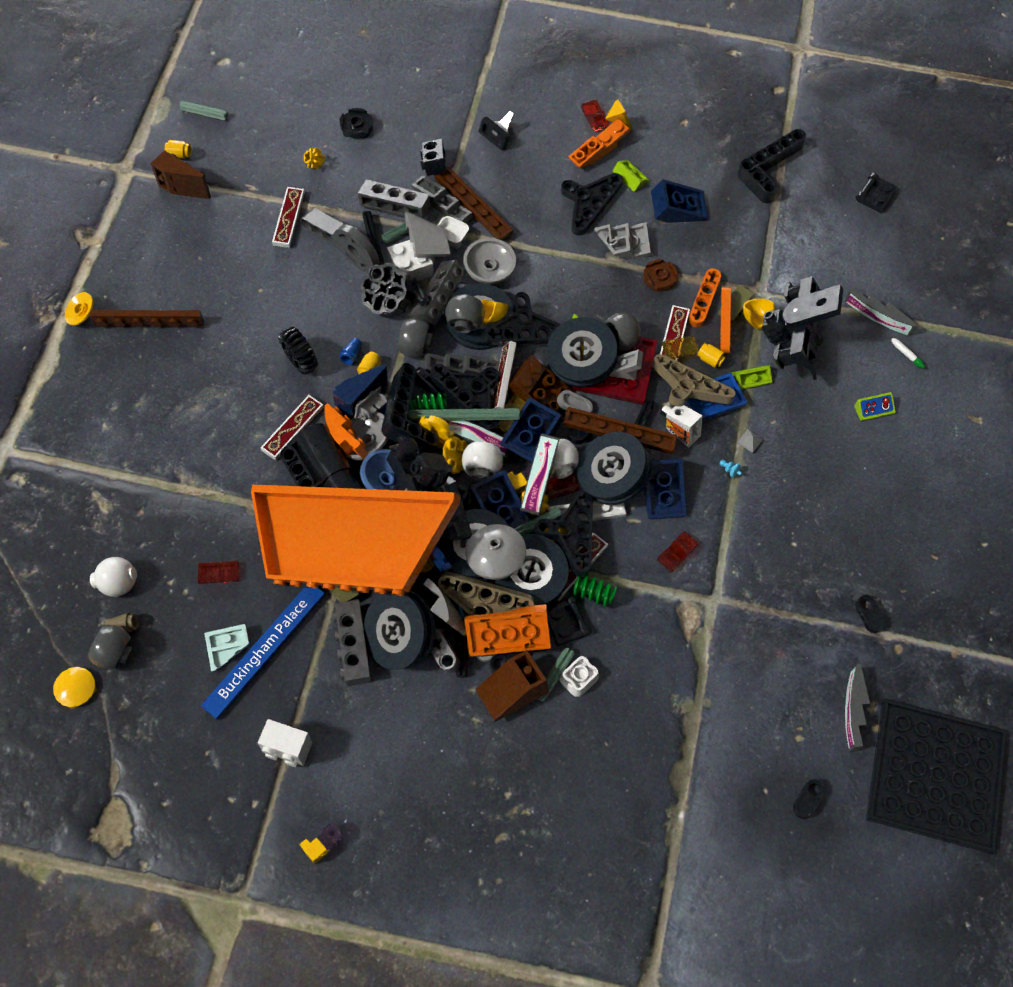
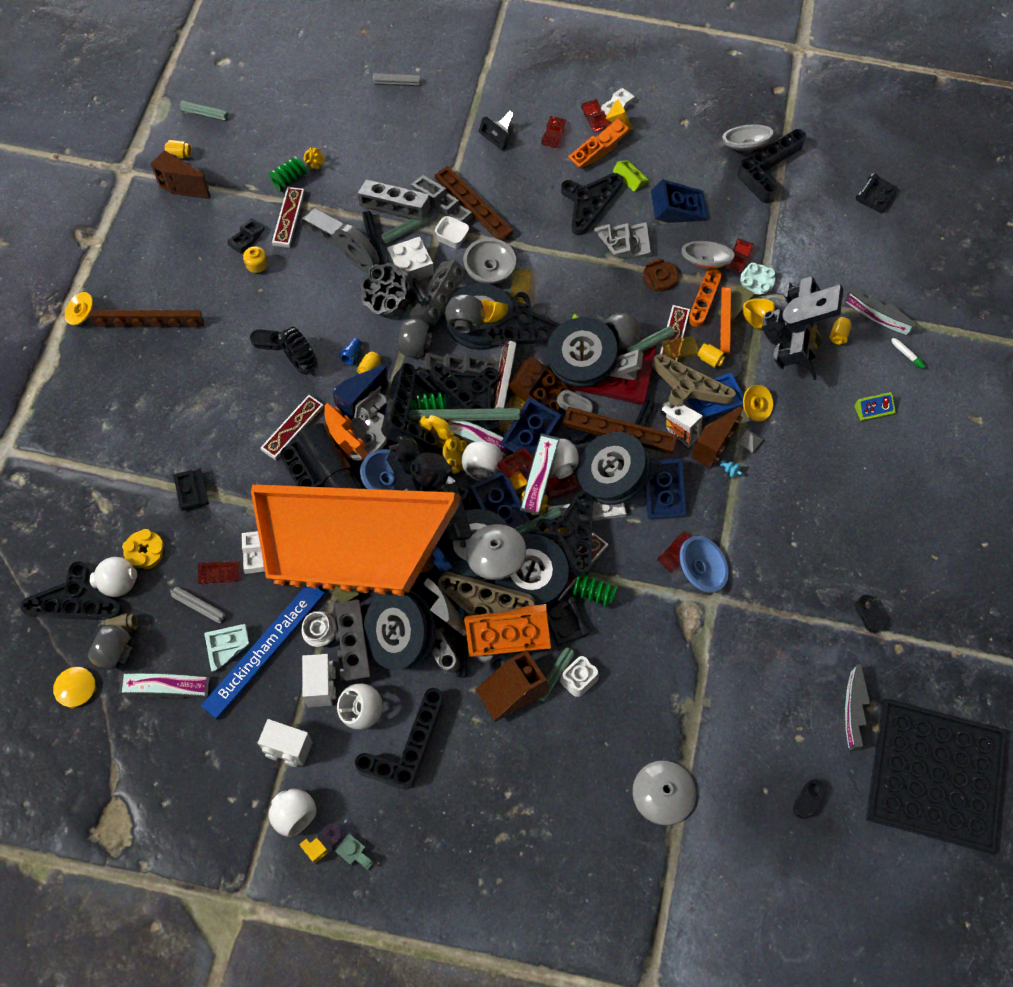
(63, 598): none -> black beam
(139, 539): none -> yellow plate
(163, 685): none -> slope
(191, 489): none -> black plate
(198, 605): none -> light grey axle
(247, 236): none -> black slope
(252, 553): none -> white slope
(255, 259): none -> yellow head
(264, 339): none -> black piece
(287, 172): none -> green piece
(291, 812): none -> white wheel
(317, 680): none -> white brick
(319, 628): none -> white piece
(348, 126): black plate -> none
(352, 850): none -> sand green plate
(359, 706): none -> white wheel
(399, 79): none -> light grey axle
(411, 747): none -> black beam
(426, 237): light grey slope -> none
(433, 157): black brick -> none
(516, 463): none -> clear red tile
(520, 283): none -> clear yellow tile
(553, 131): none -> clear red slope
(623, 96): none -> white slope
(653, 340): none -> sand green axle
(656, 804): none -> light grey dish
(703, 564): none -> medium blue dish
(707, 254): none -> light grey dish
(716, 438): none -> reddish brown slope
(741, 254): none -> clear red slope
(747, 137): none -> light grey dish
(753, 377): lime slope -> none
(757, 403): none -> yellow dish
(758, 278): none -> light aqua dish
(840, 330): none -> yellow brick

